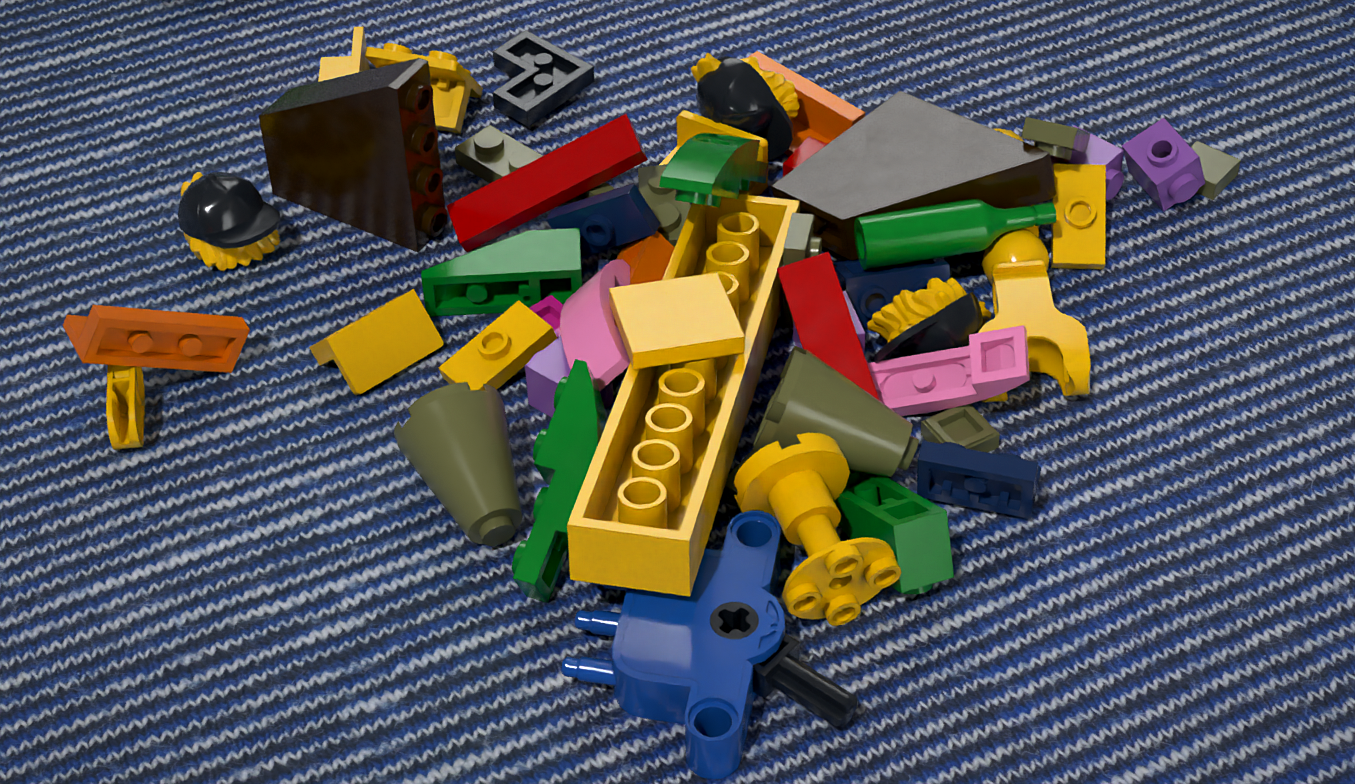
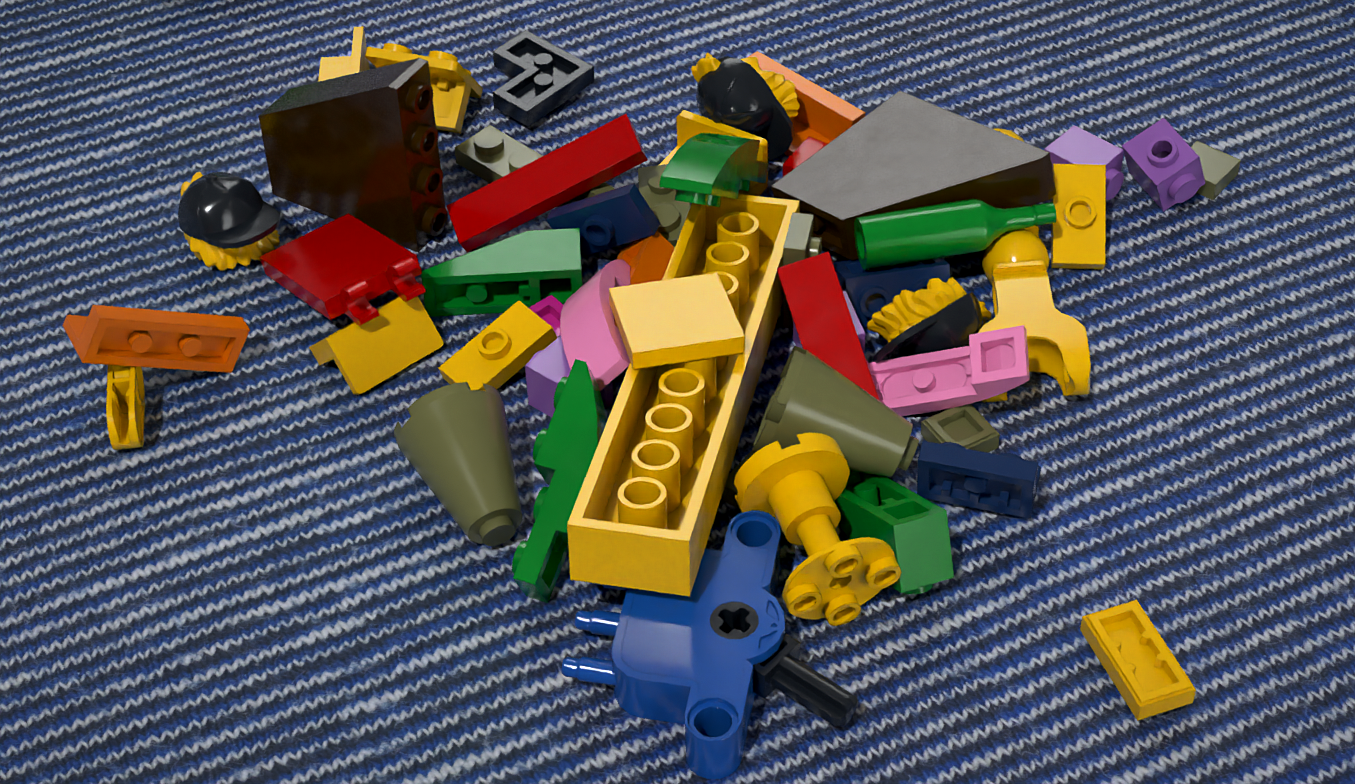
(344, 268): none -> red tile
(1055, 138): olive plate -> none
(1137, 660): none -> yellow plate

